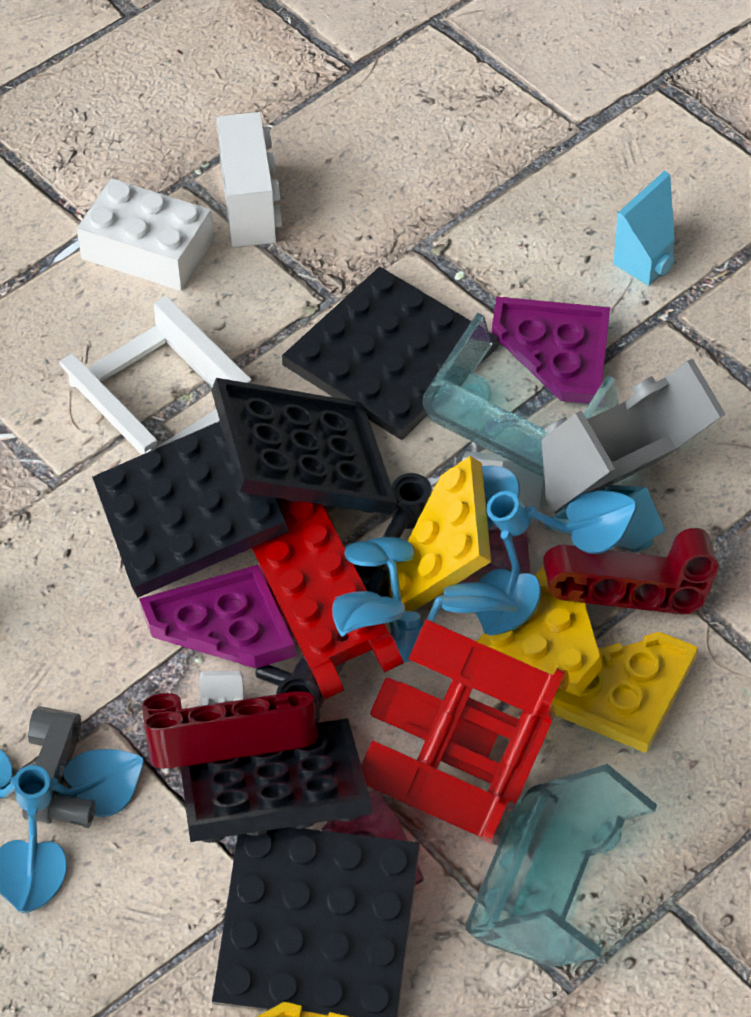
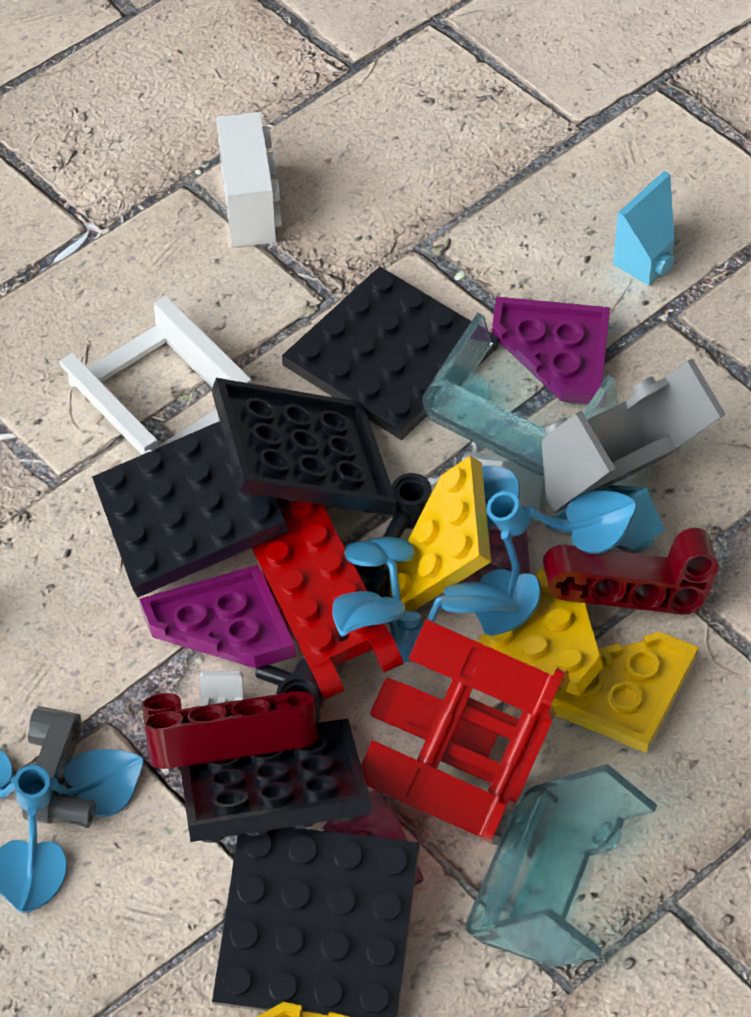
(145, 234): white brick -> none

